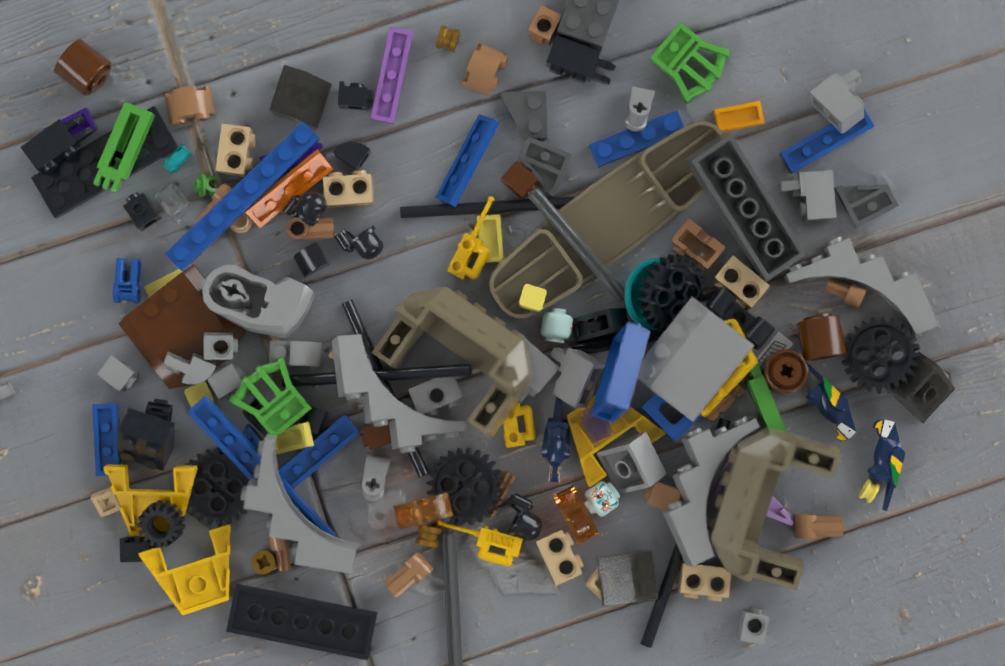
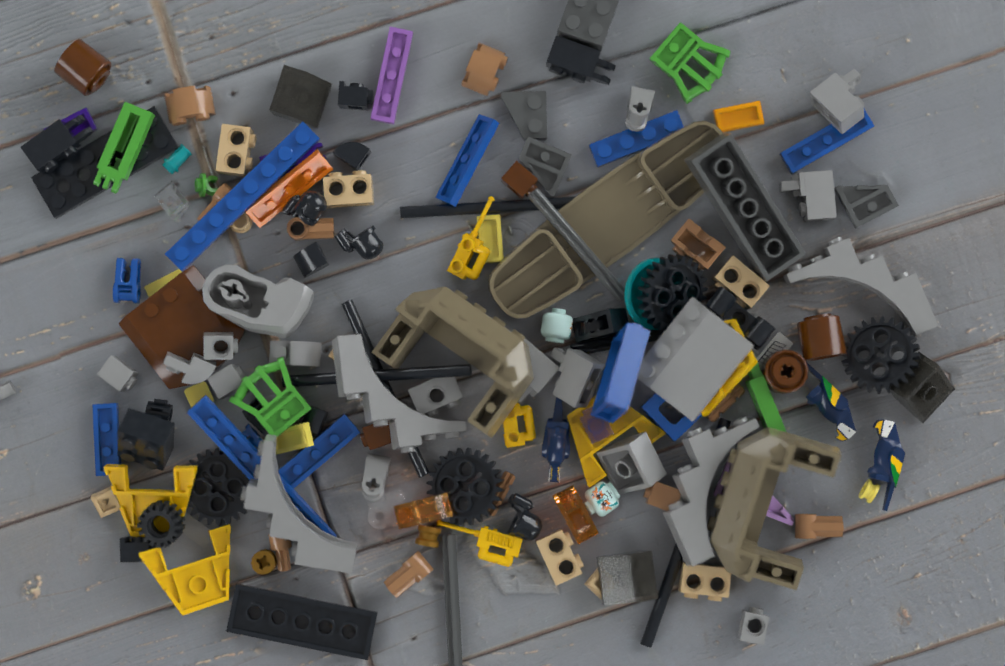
(147, 216): black brick -> none
(448, 38): pearl gold wheel -> none
(532, 298): light yellow piece -> none
(548, 16): medium nougat brick -> none
(852, 294): medium nougat piece -> none

